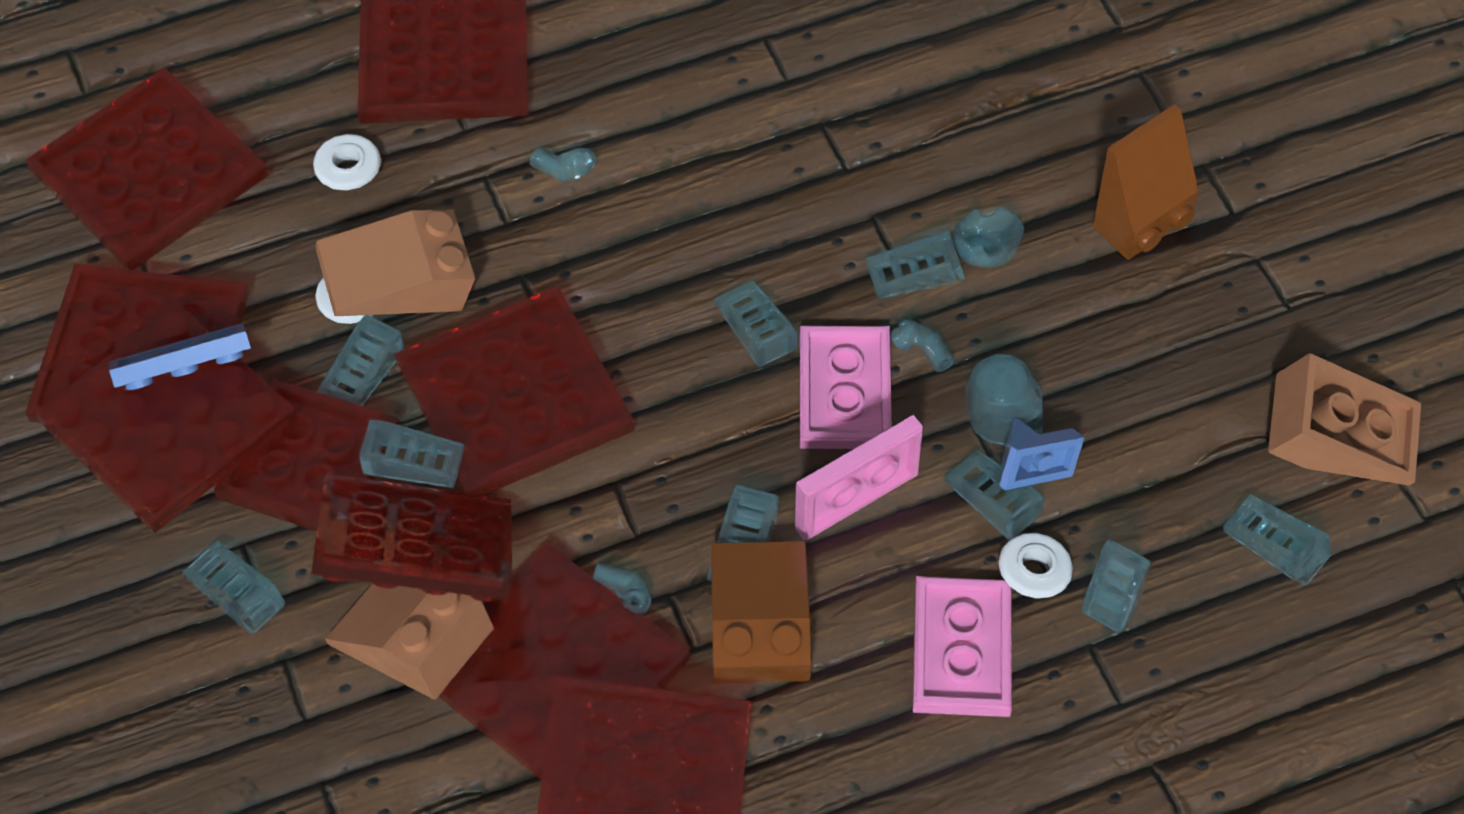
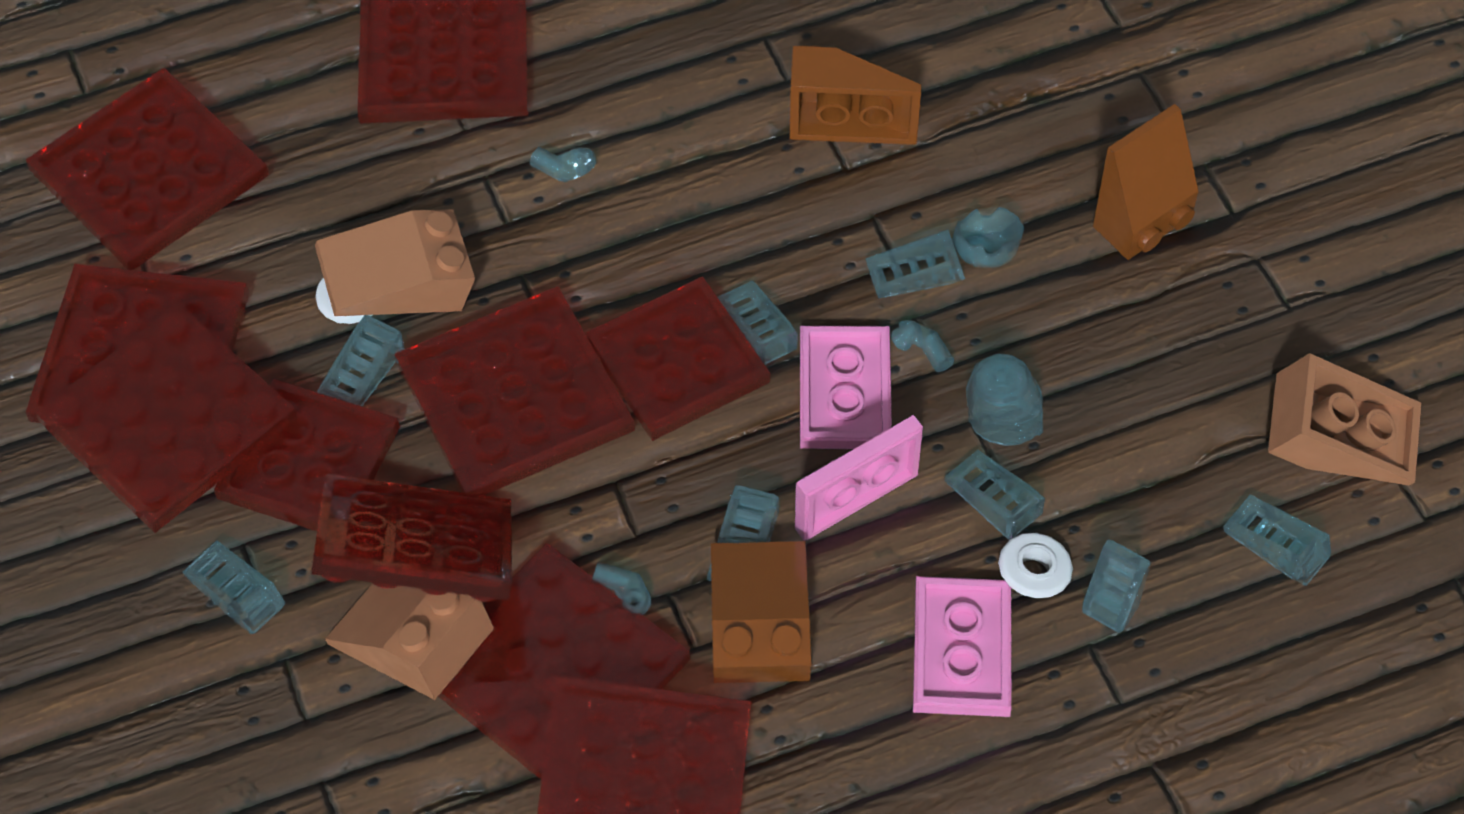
(179, 357): medium blue plate -> none
(346, 148): white piece -> none
(398, 437): clear light blue slope -> none
(678, 358): none -> clear red plate
(850, 99): none -> dark orange slope
(1037, 457): medium blue slope -> none

